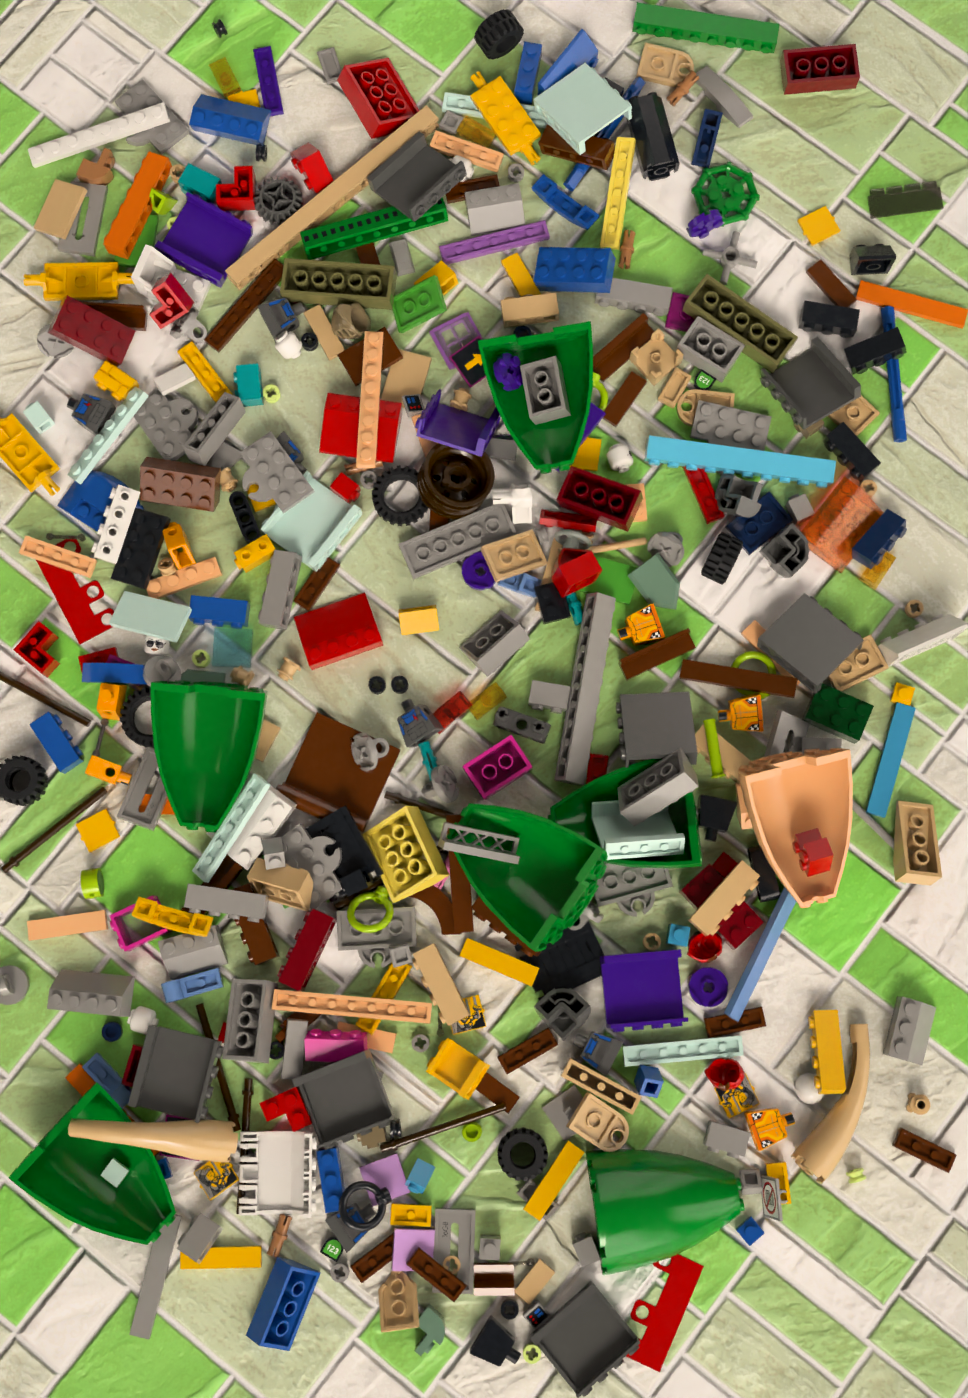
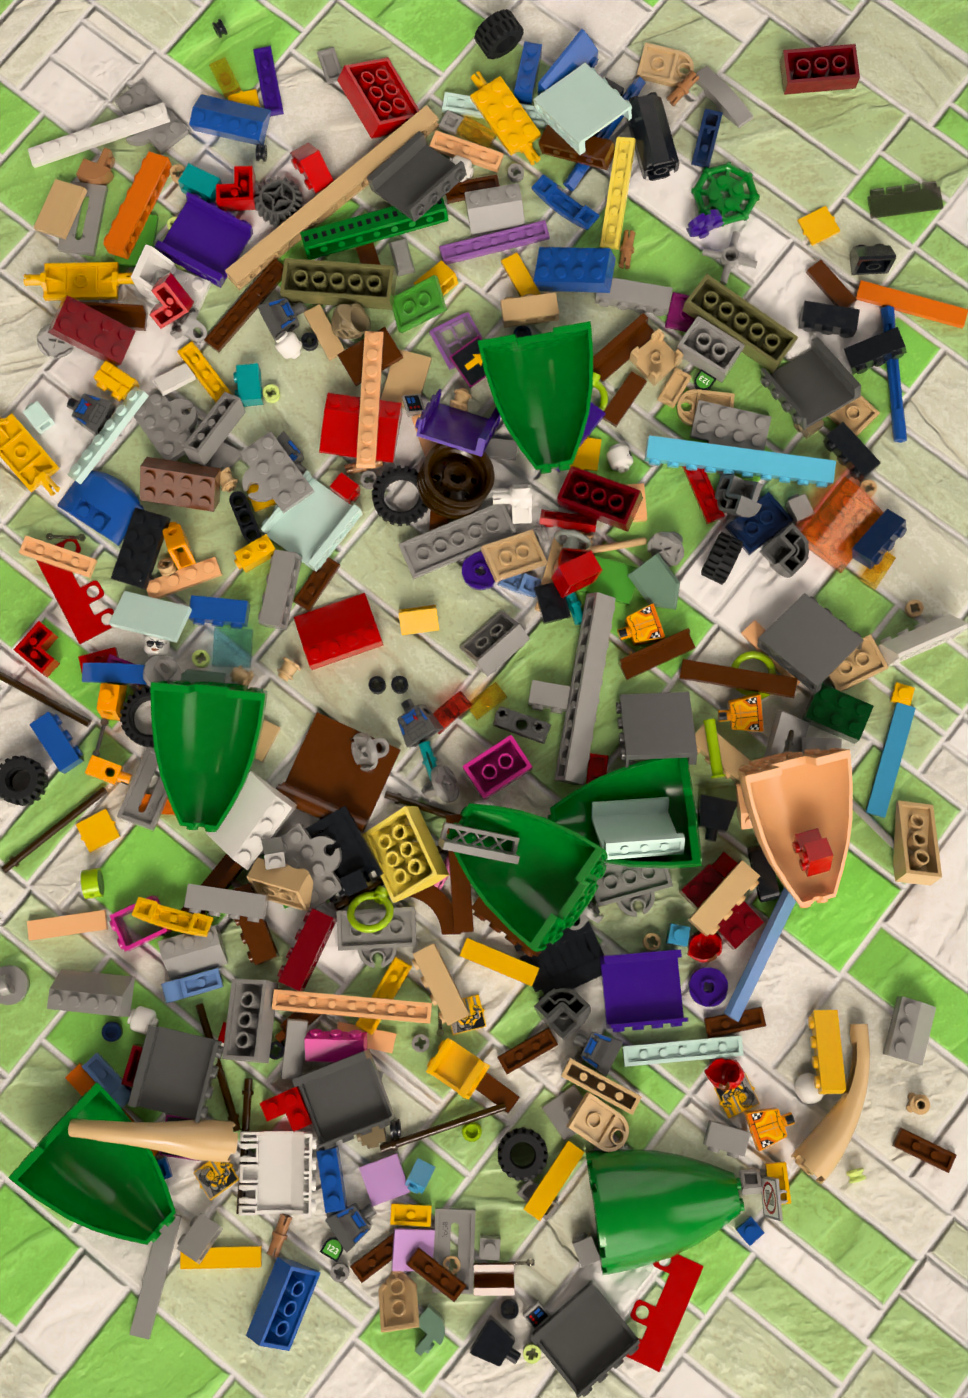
(115, 1172): light aqua tile -> none
(116, 524): white brick -> none
(161, 201): lime brick -> none
(231, 828): light aqua plate -> none
(382, 1198): black piece -> none
(400, 954): light grey tile -> none
(508, 371): dark purple plate -> none
(534, 1281): tan tile -> none
(545, 390): light grey brick -> none
(648, 1081): blue brick -> none
(657, 787): light grey slope -> none
(706, 28): green brick -> none

